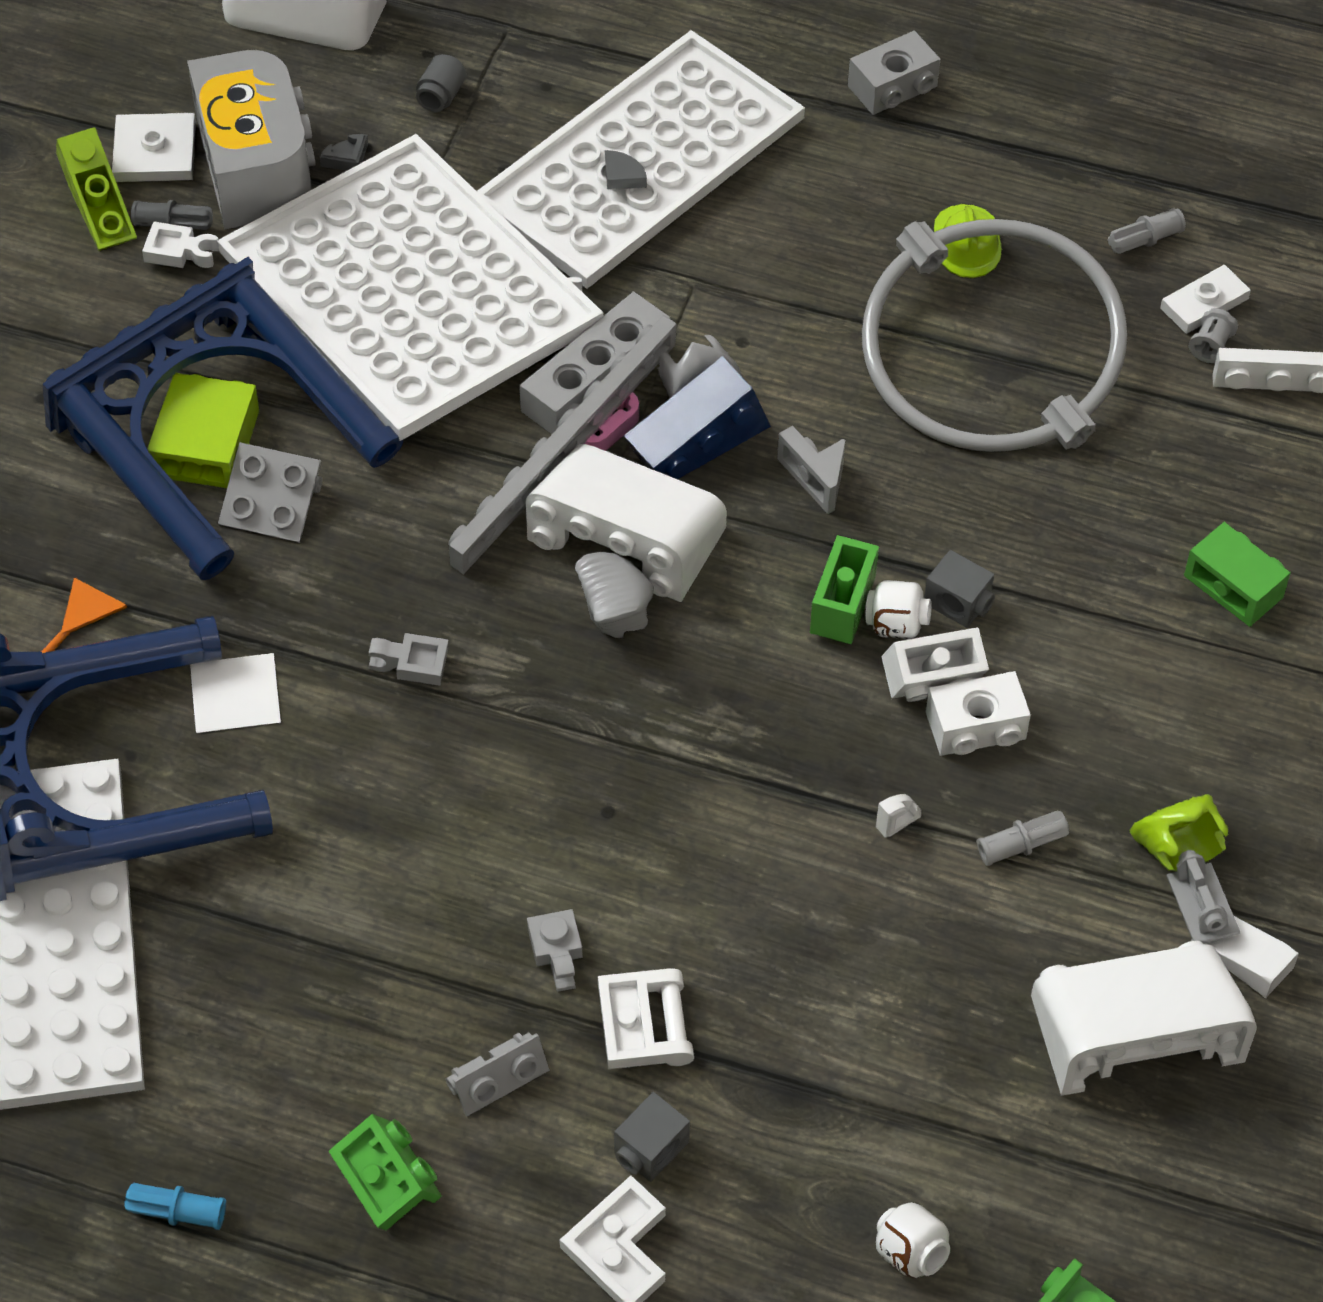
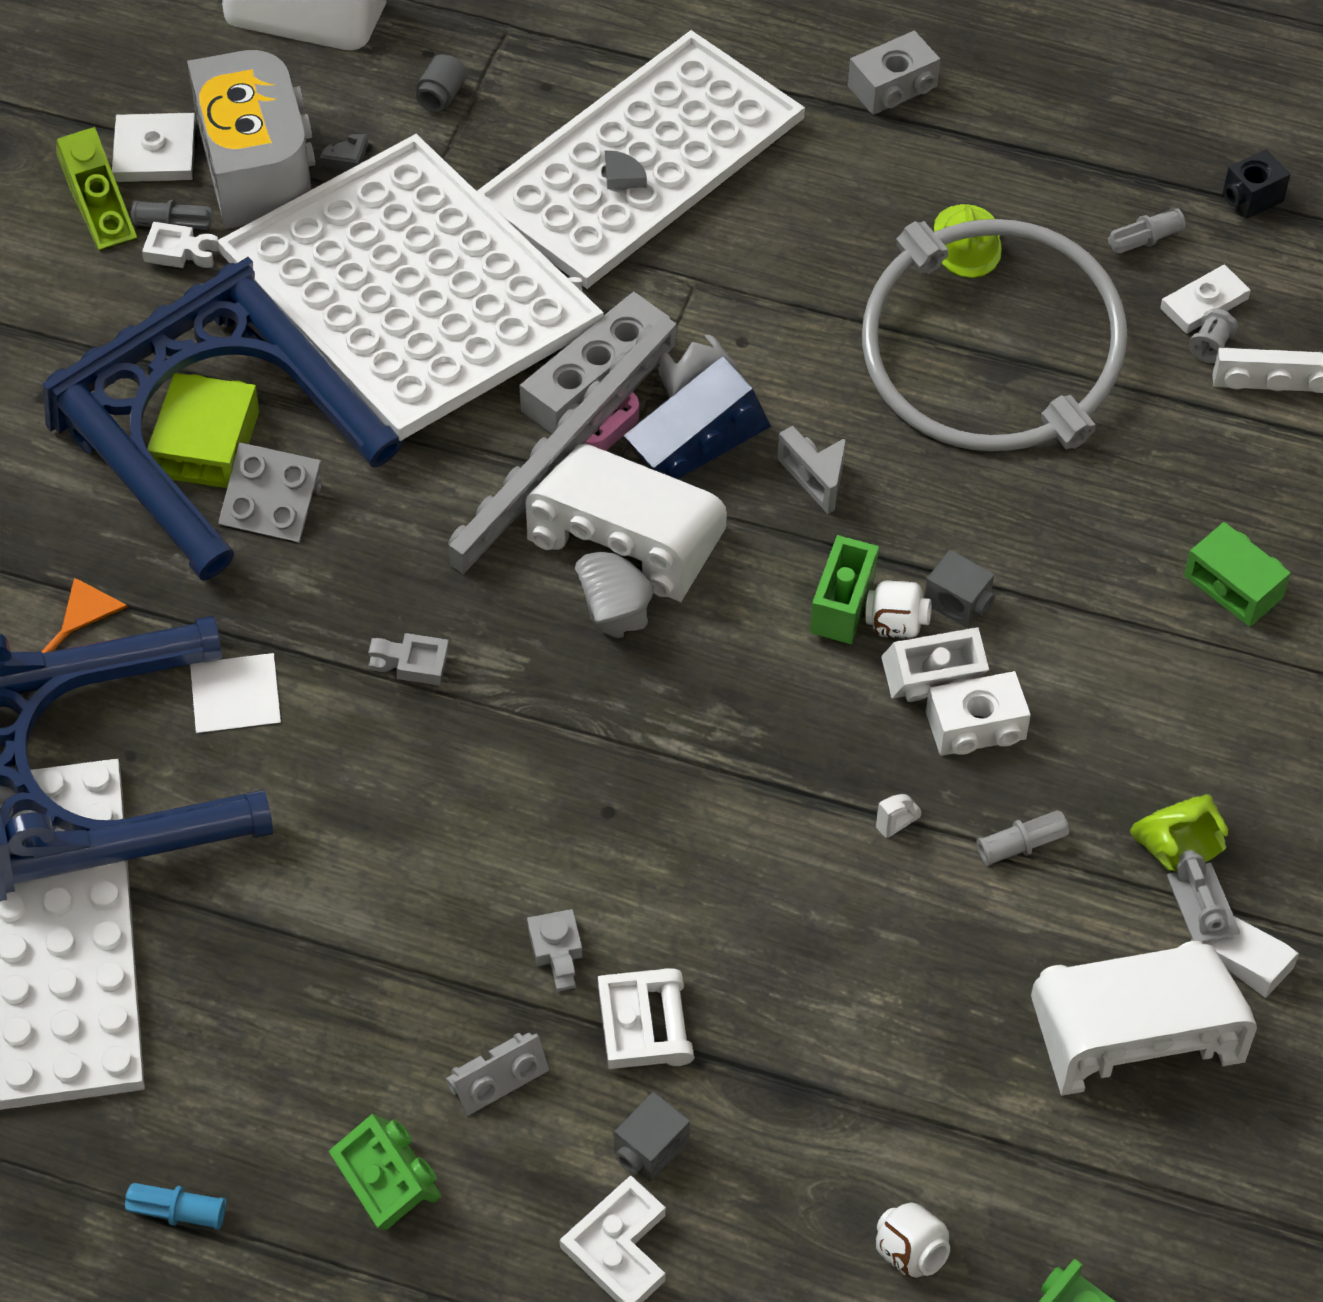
(1256, 184): none -> black brick

